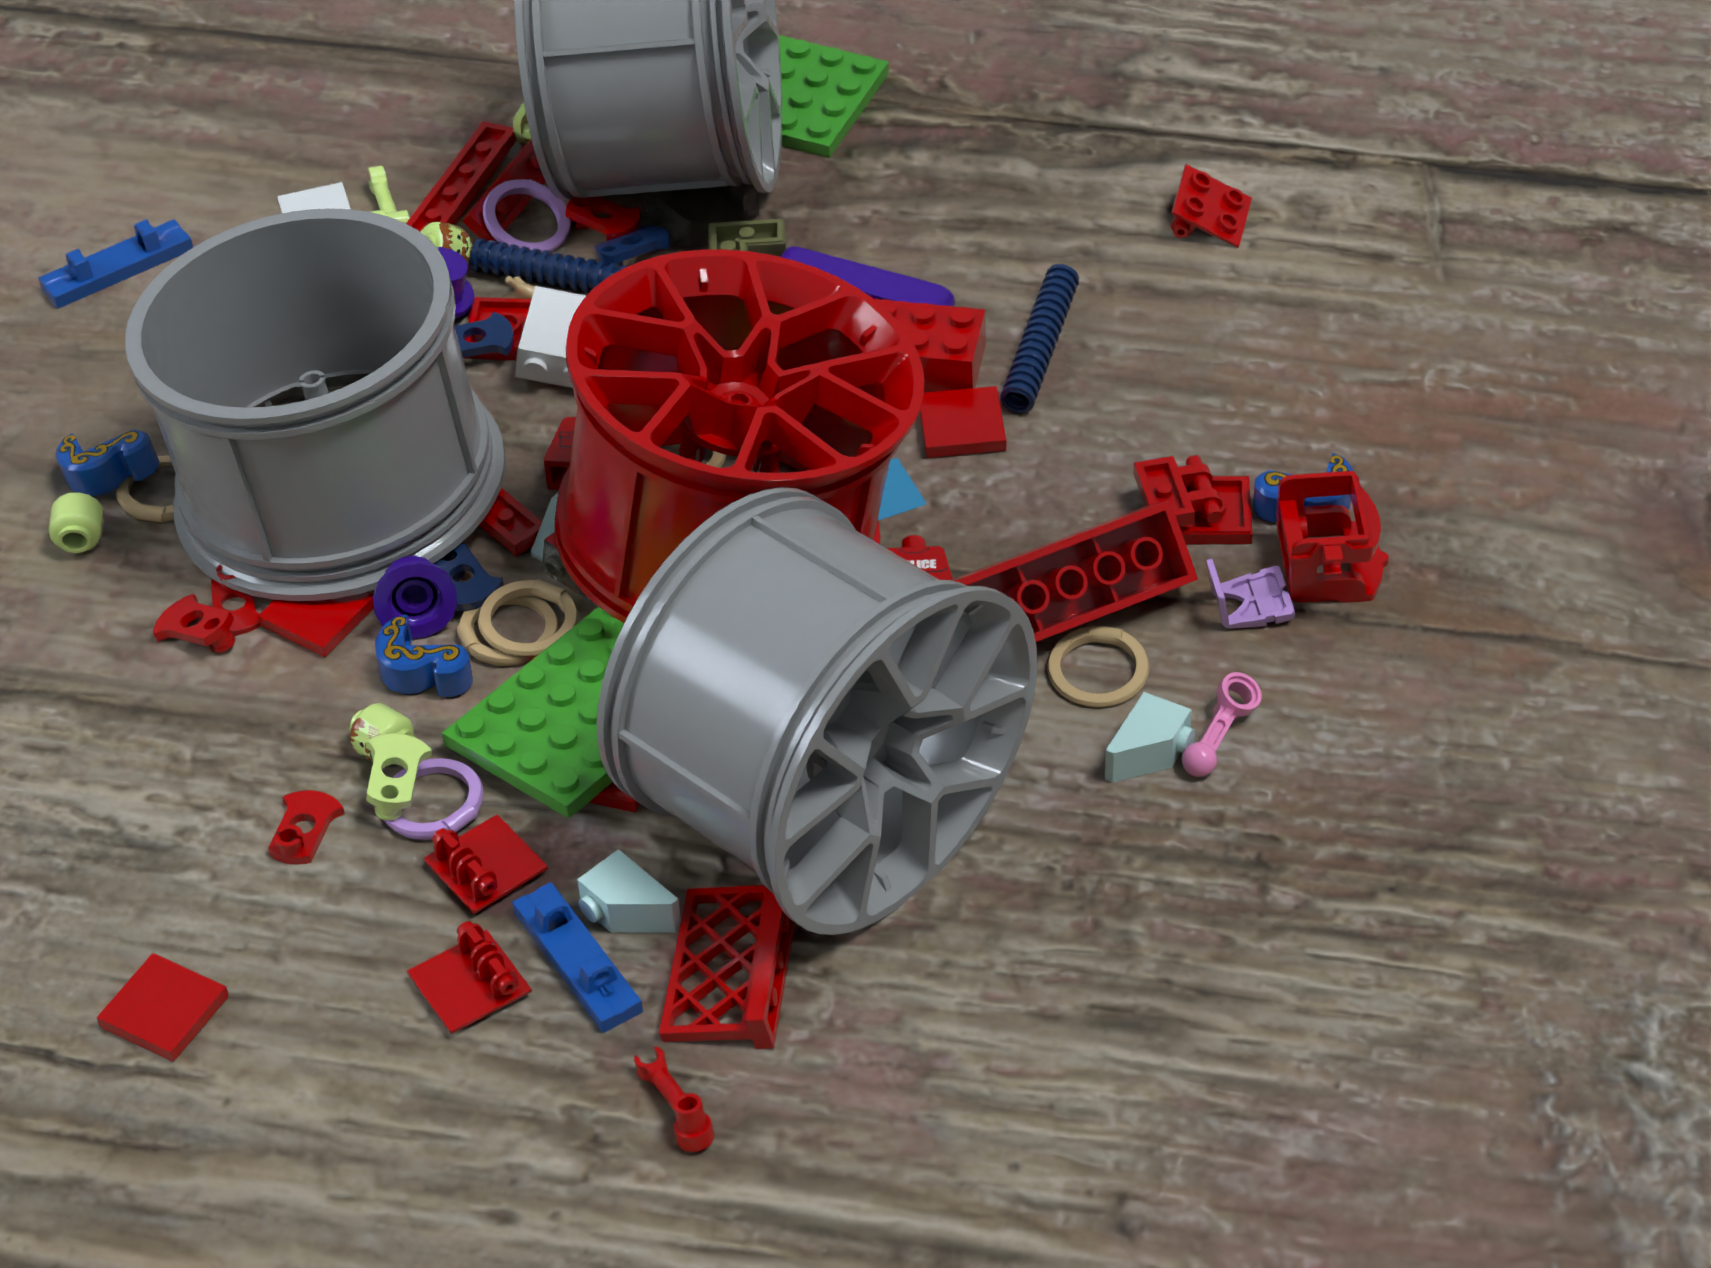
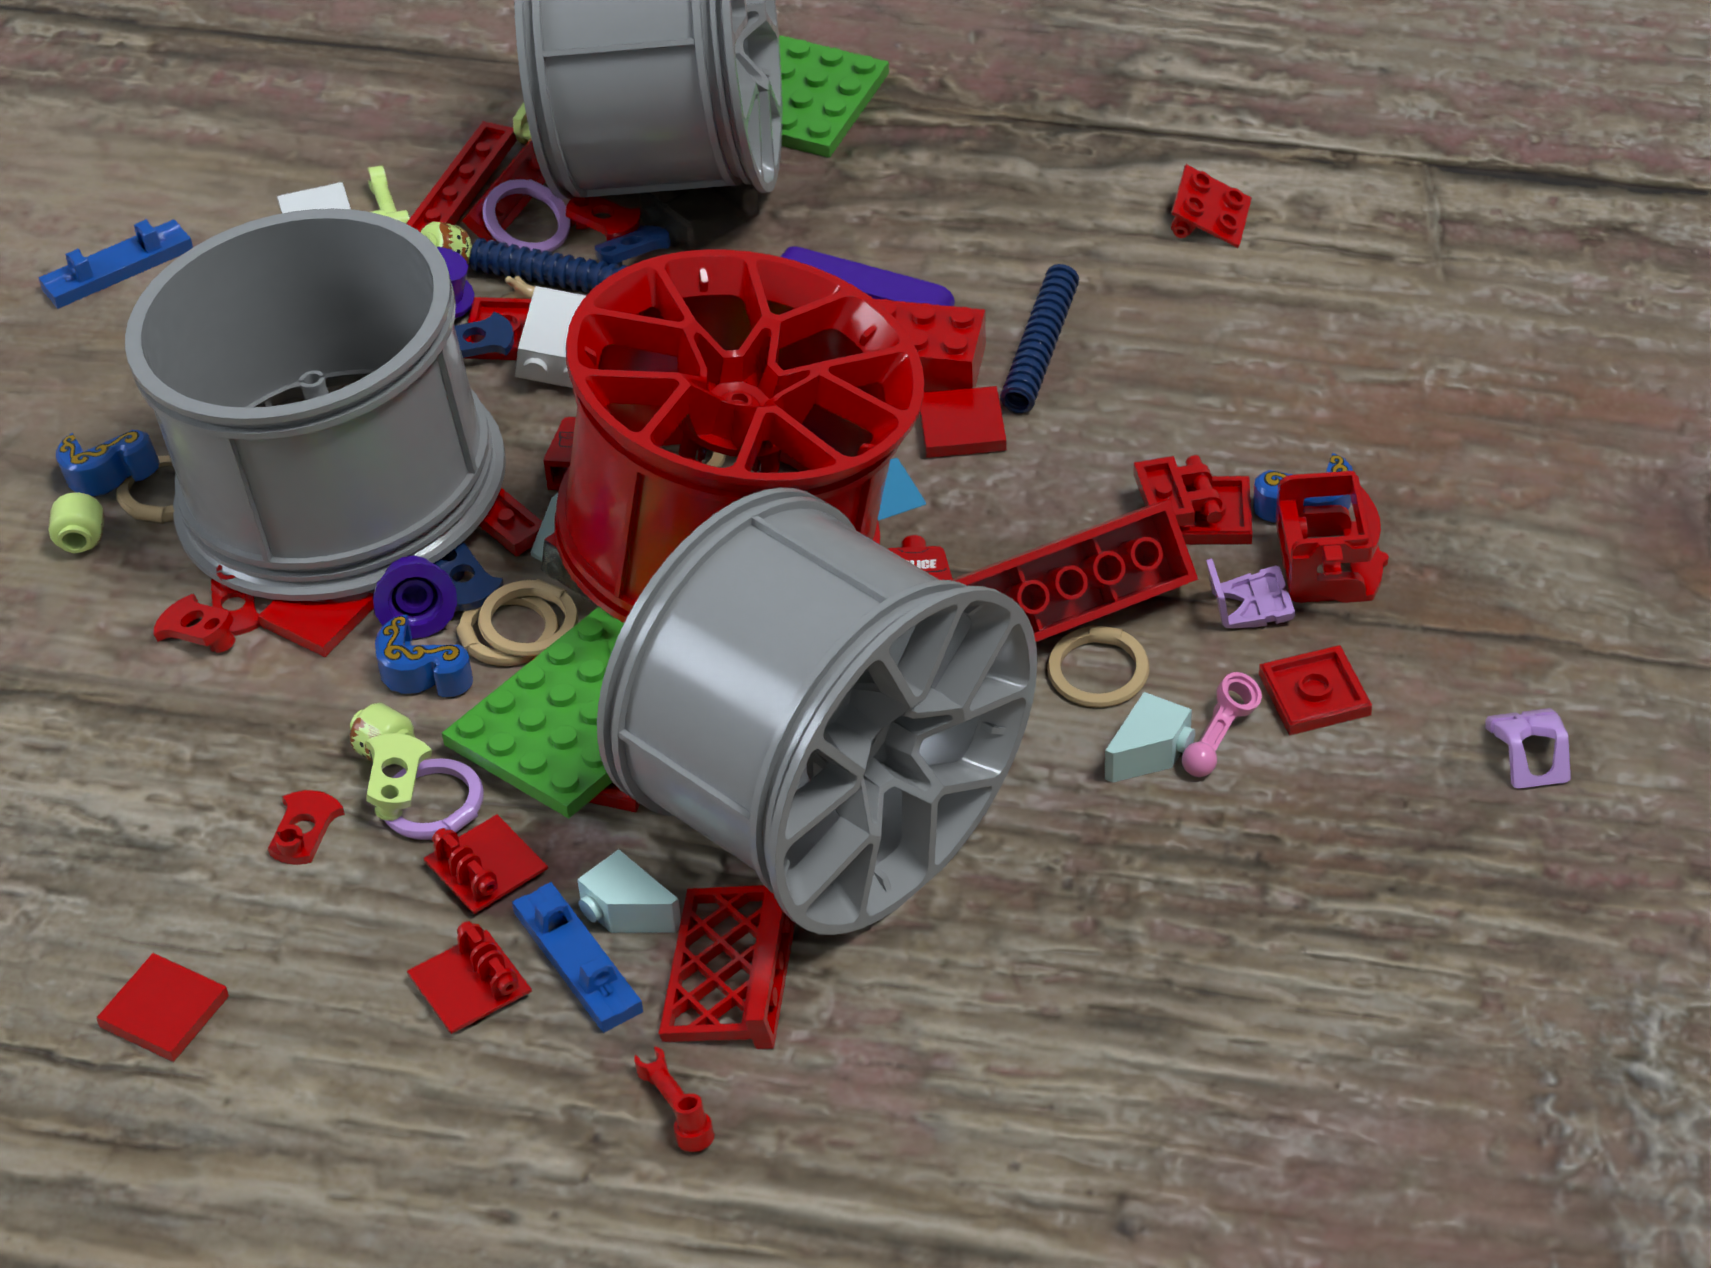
(753, 236): olive brick -> none
(1315, 690): none -> red tile
(1514, 728): none -> lavender piece

